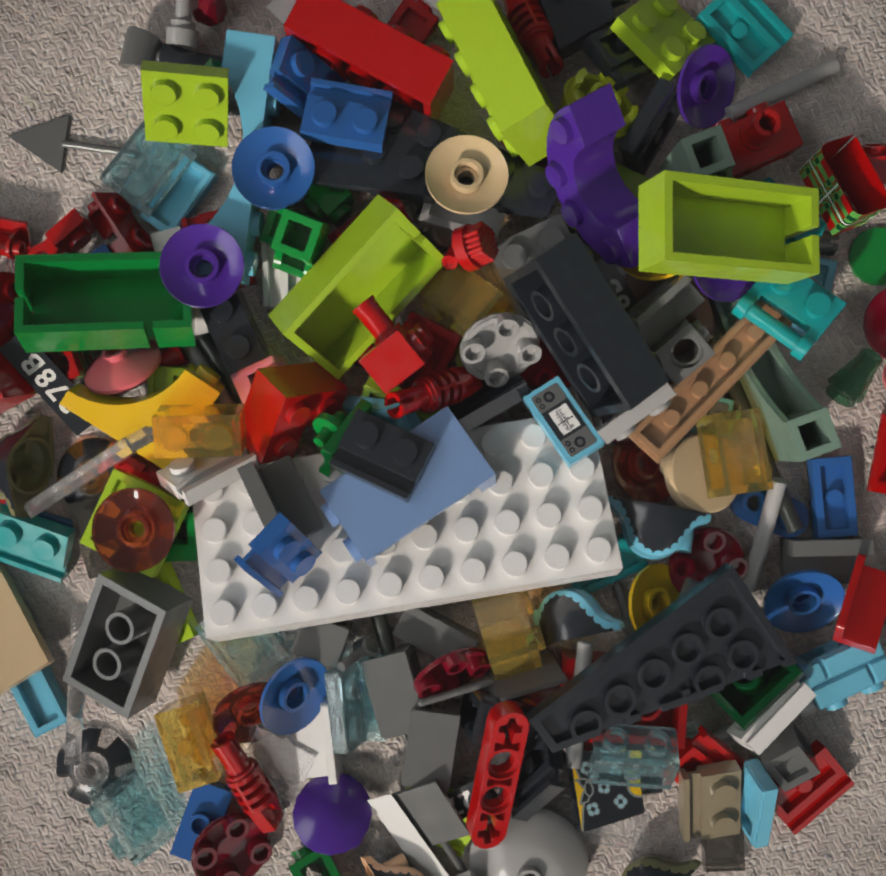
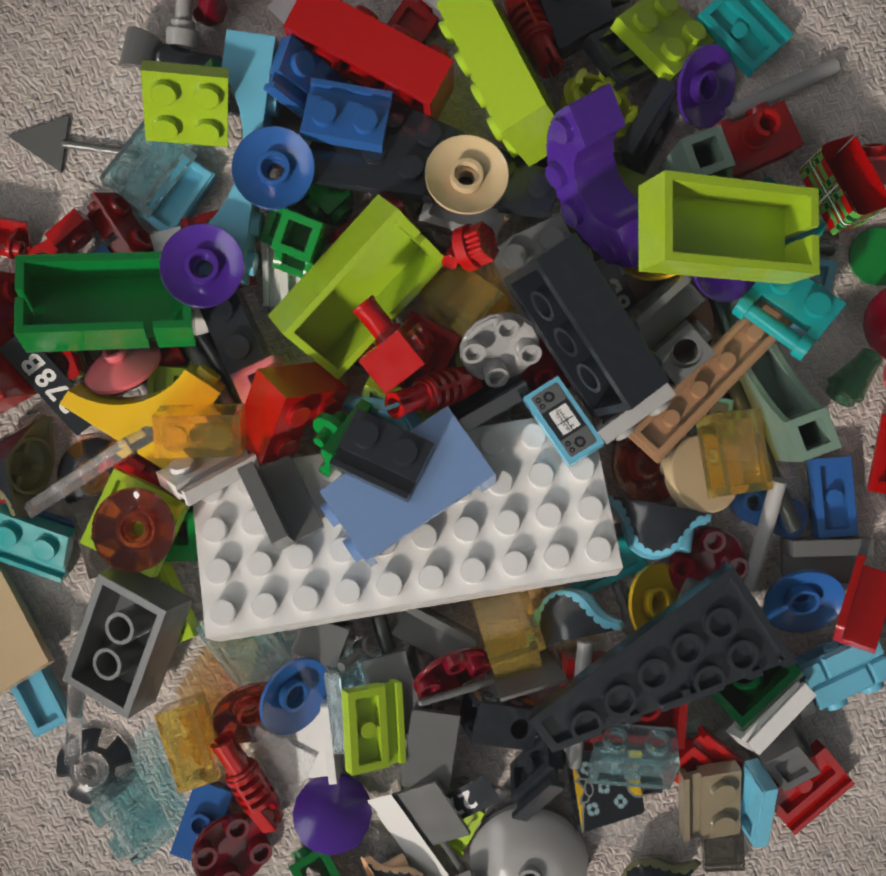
(279, 555): blue plate -> none
(373, 726): none -> lime plate
(501, 775): red beam -> none

